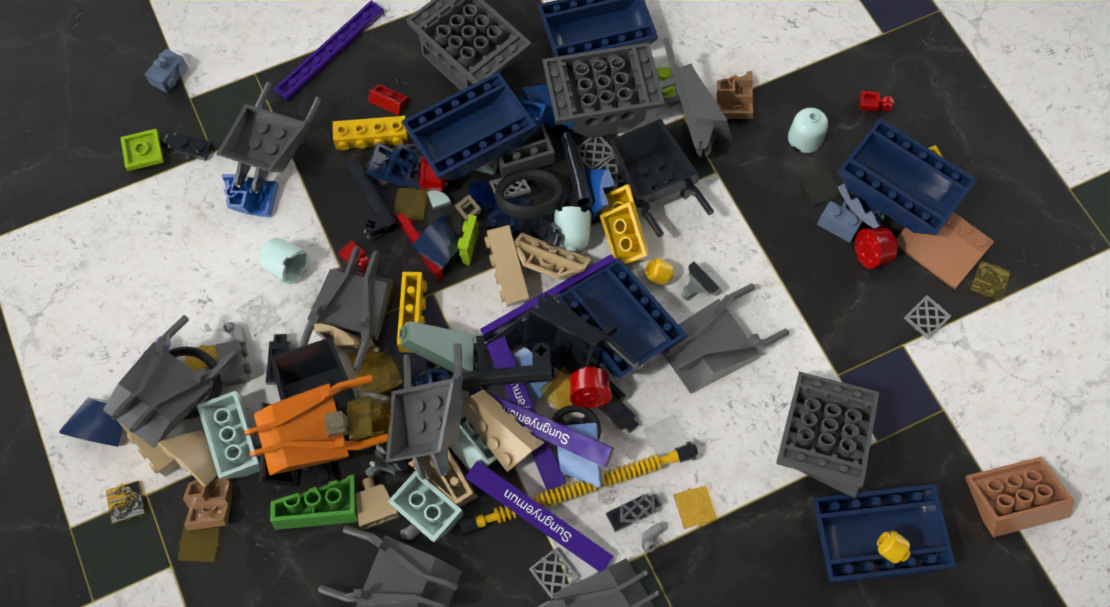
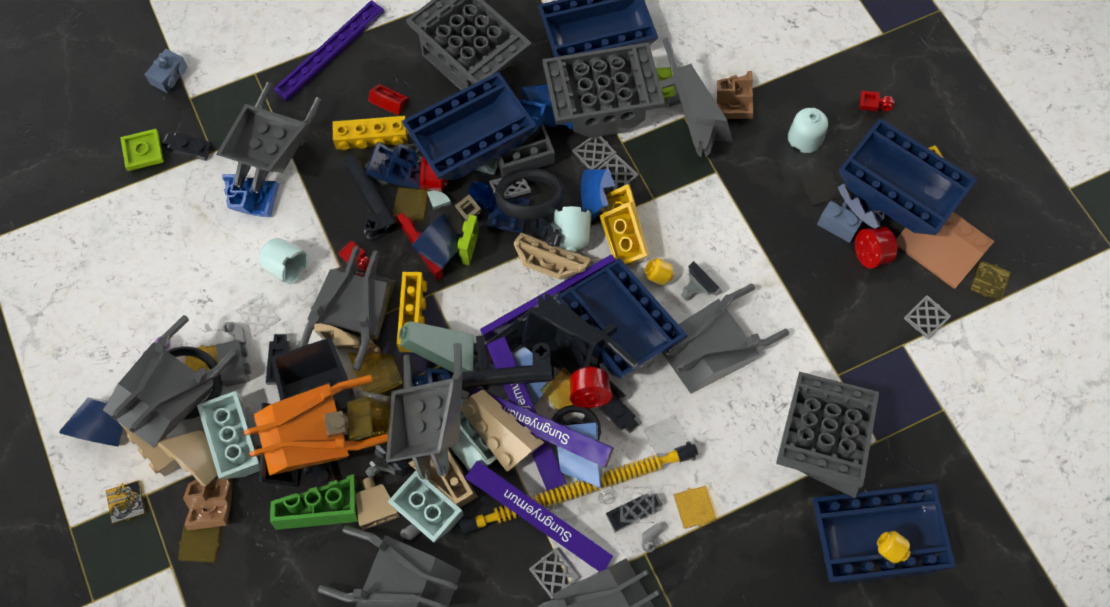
(507, 266): tan wedge -> none
(581, 192): black axle -> none
(655, 168): black piece -> none
(1019, 496): nougat slope -> none

